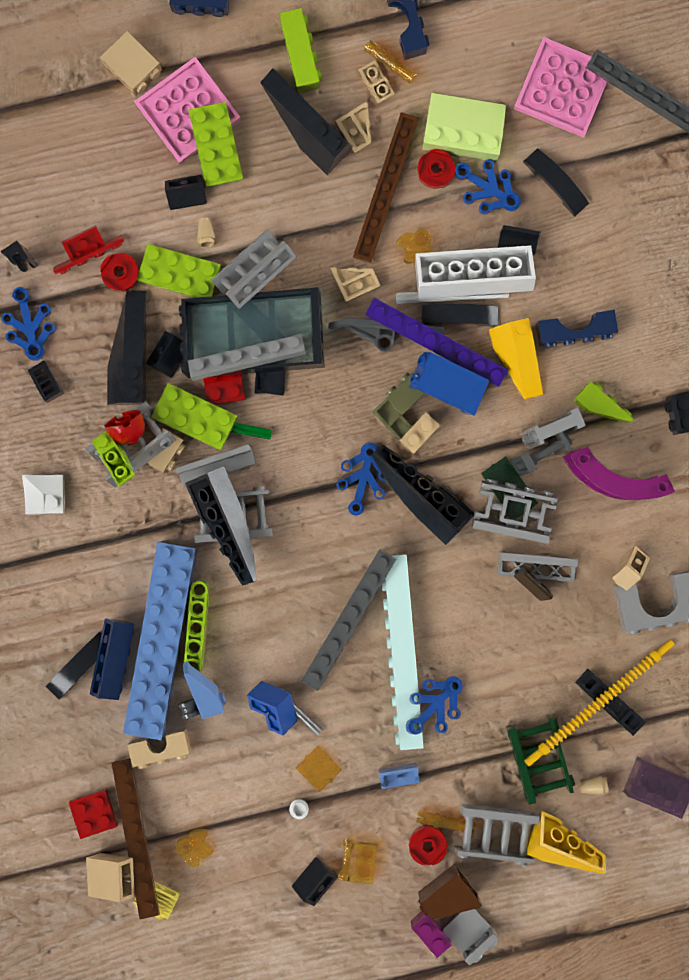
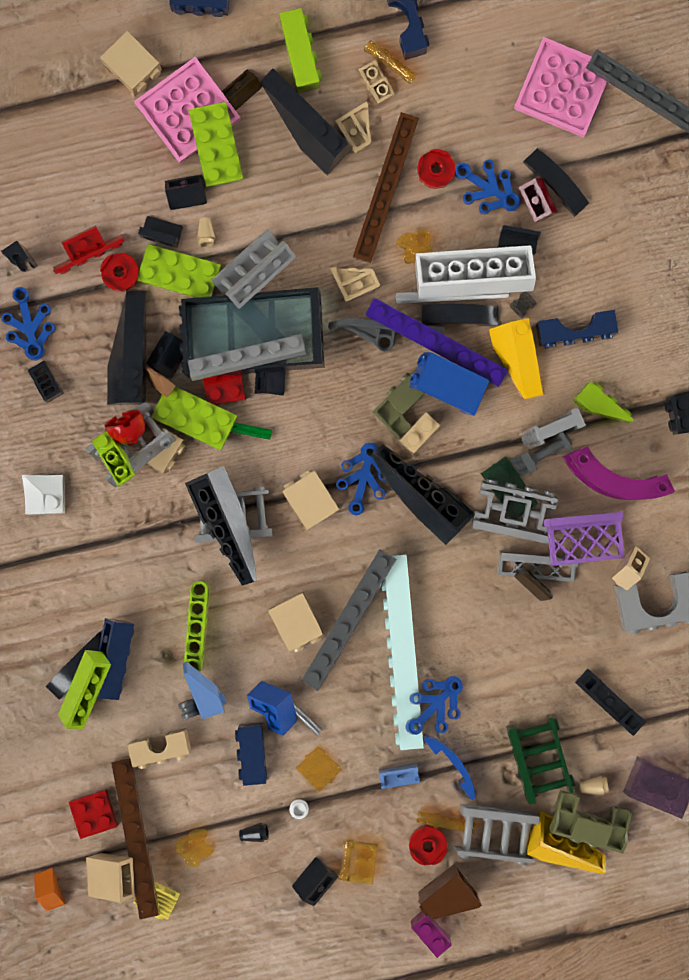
(48, 890): none -> orange slope
(84, 689): none -> lime brick
(159, 382): none -> medium nougat slope
(160, 640): medium blue brick -> none
(161, 232): none -> black panel
(231, 460): light grey fence -> none
(242, 89): none -> dark brown slope
(251, 754): none -> dark blue brick
(255, 833): none -> black cone
(296, 623): none -> tan brick
(310, 499): none -> tan brick
(436, 746): none -> blue slope
(464, 127): yellowish green slope -> none
(471, 935): light grey bracket -> none
(523, 304): none -> clear smoke wheel
(538, 199): none -> dark red brick
(544, 748): yellow hose -> none
(585, 521): none -> medium lavender fence
(590, 829): none -> olive bracket

